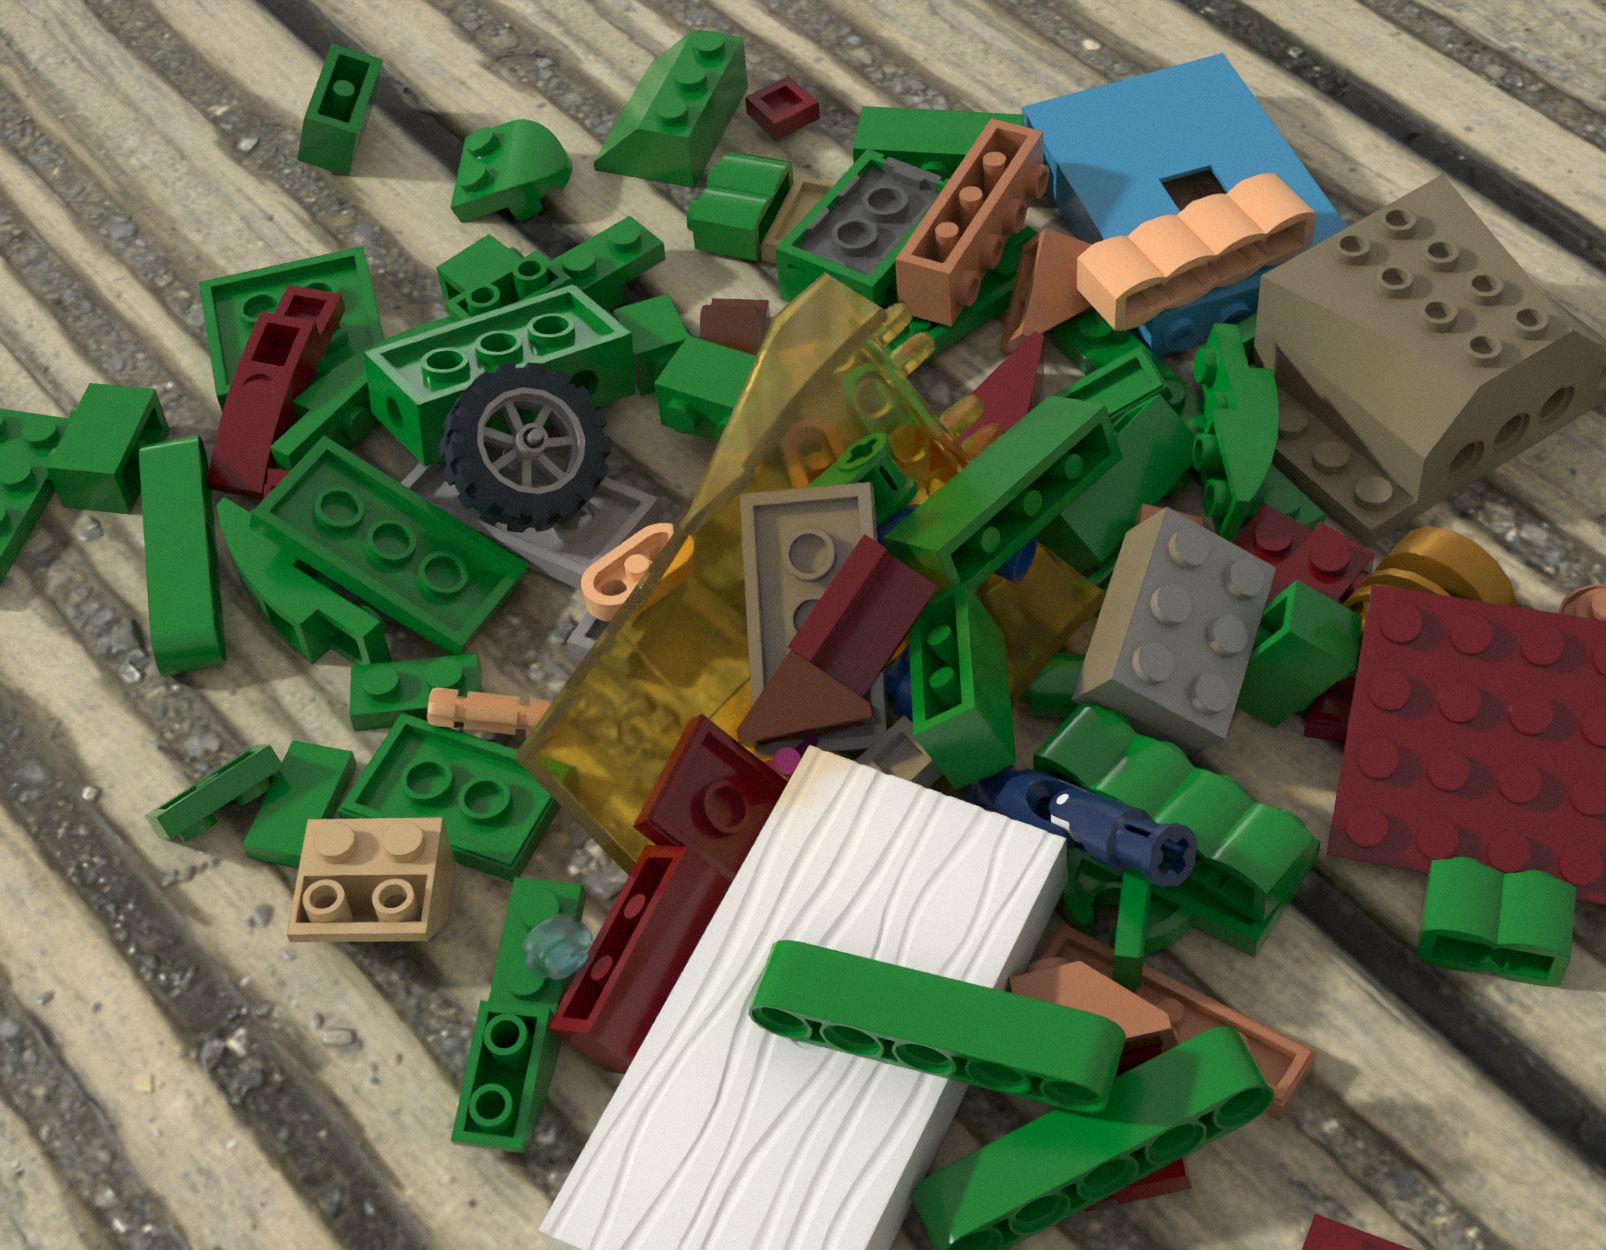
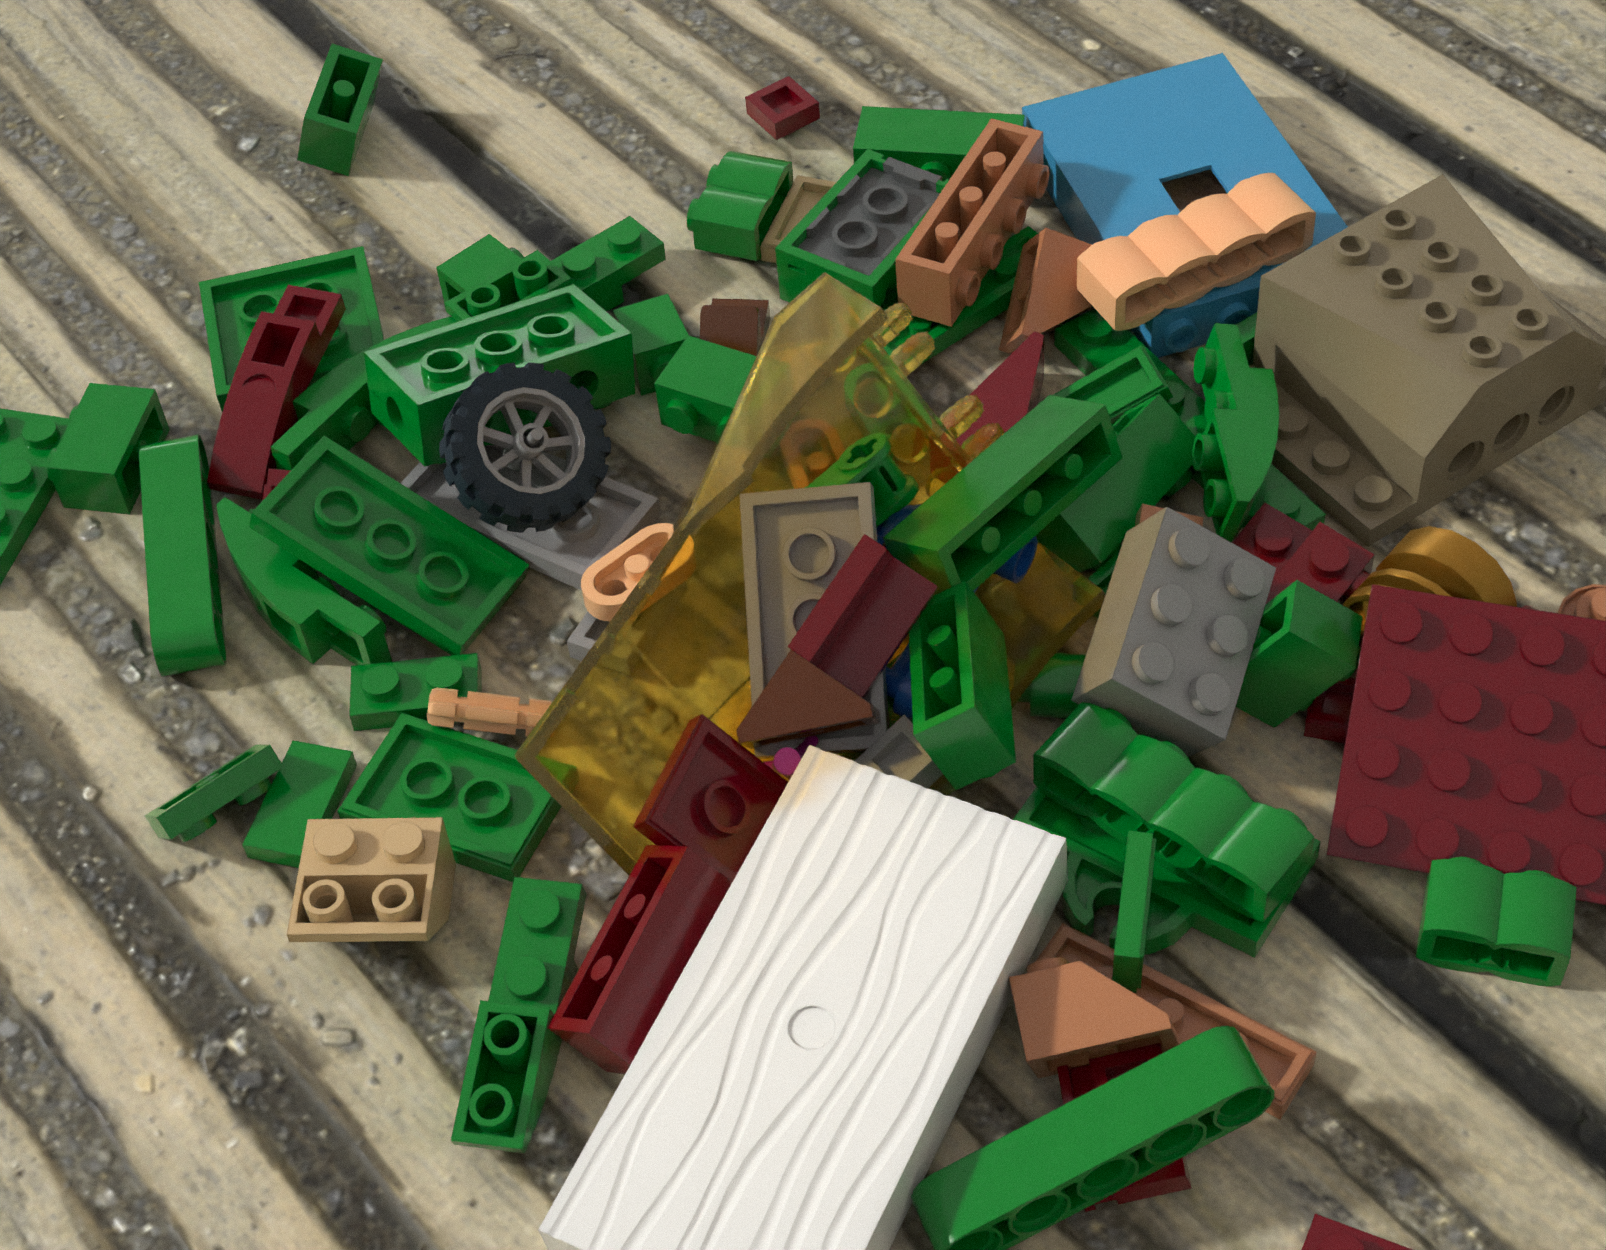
(510, 169): green slope -> none
(557, 947): clear light blue plate -> none
(678, 111): green slope -> none
(939, 1026): green beam -> none
(1098, 825): dark blue piece -> none

